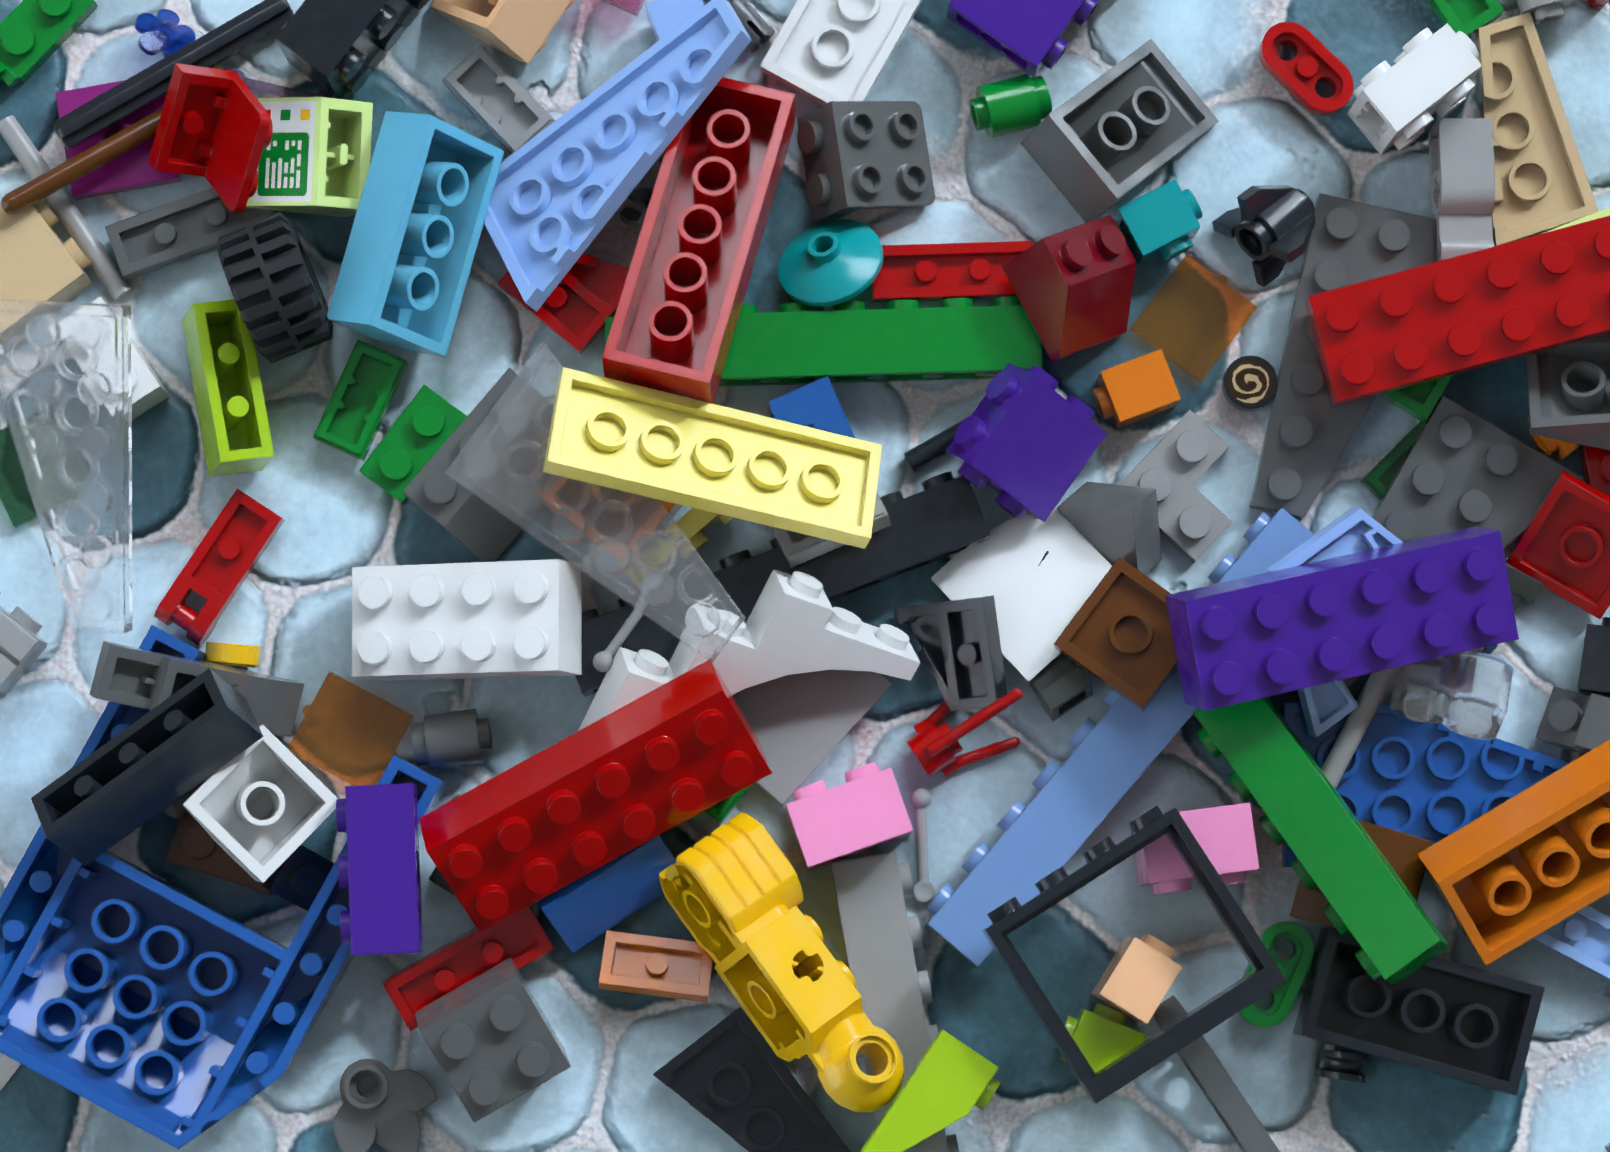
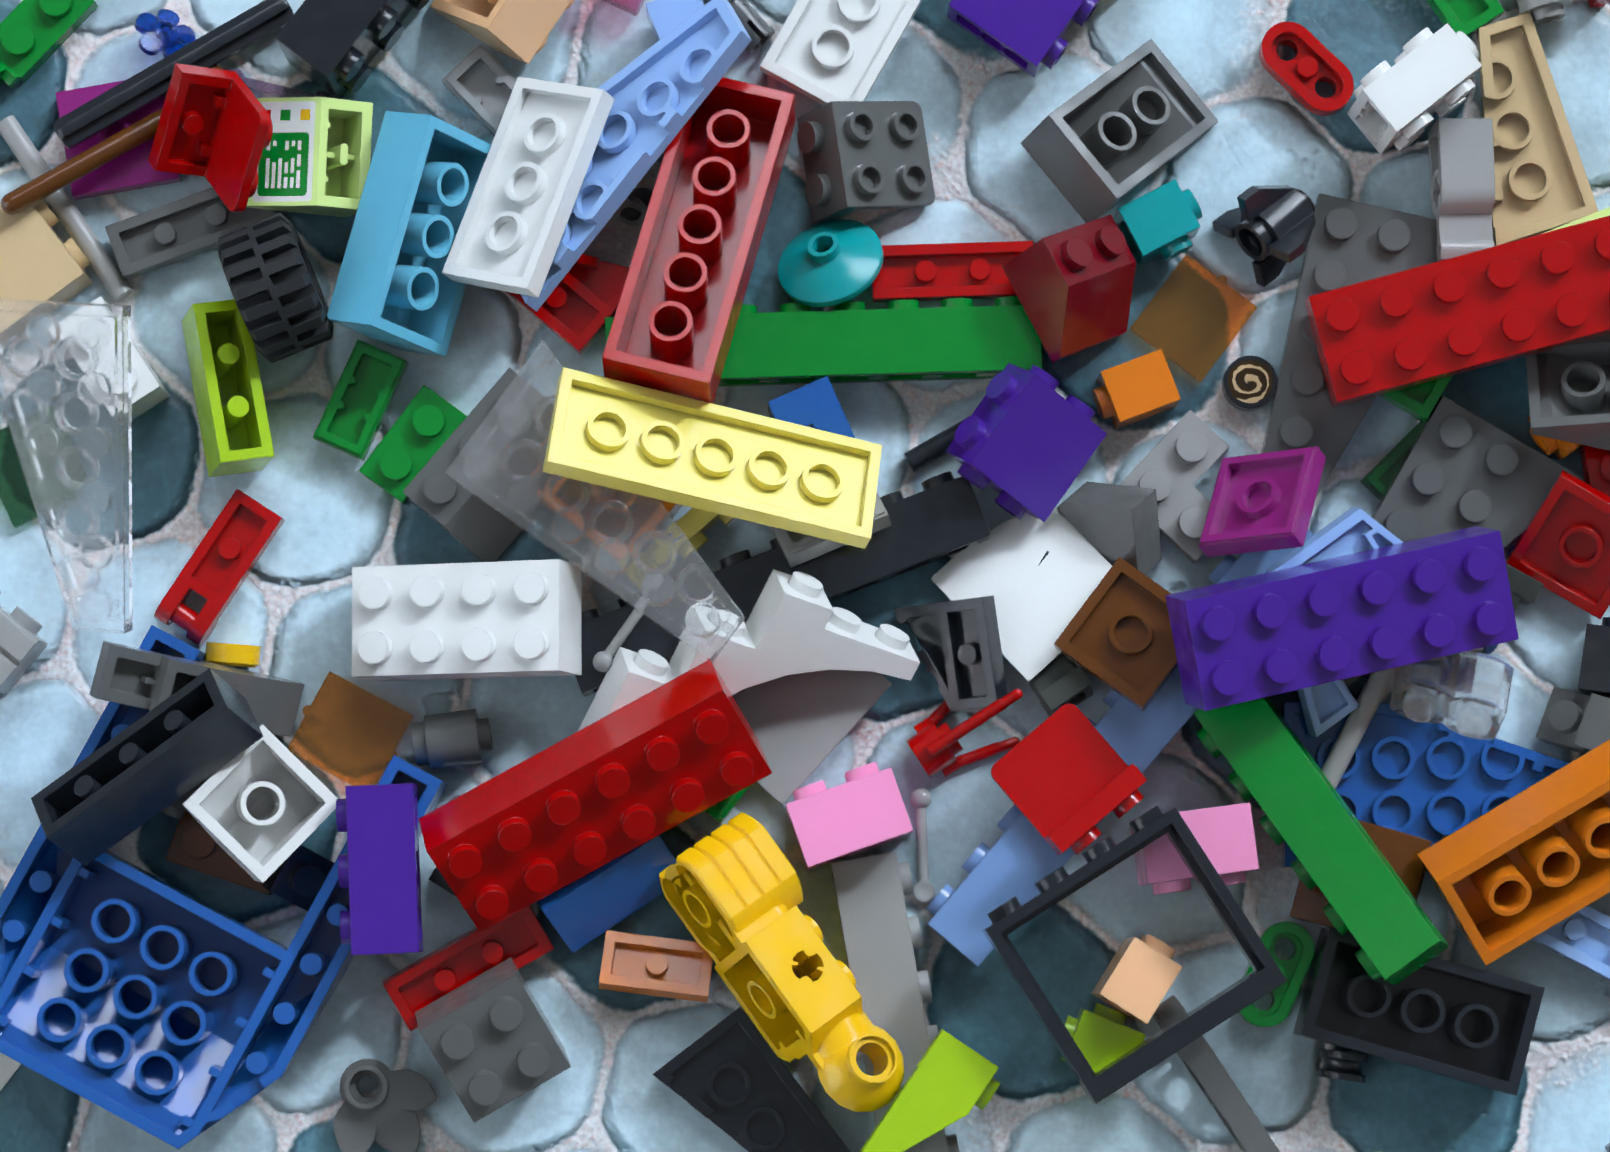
(528, 186): none -> white plate
(1010, 105): green brick -> none
(1067, 780): none -> red bracket
(1262, 502): none -> magenta plate

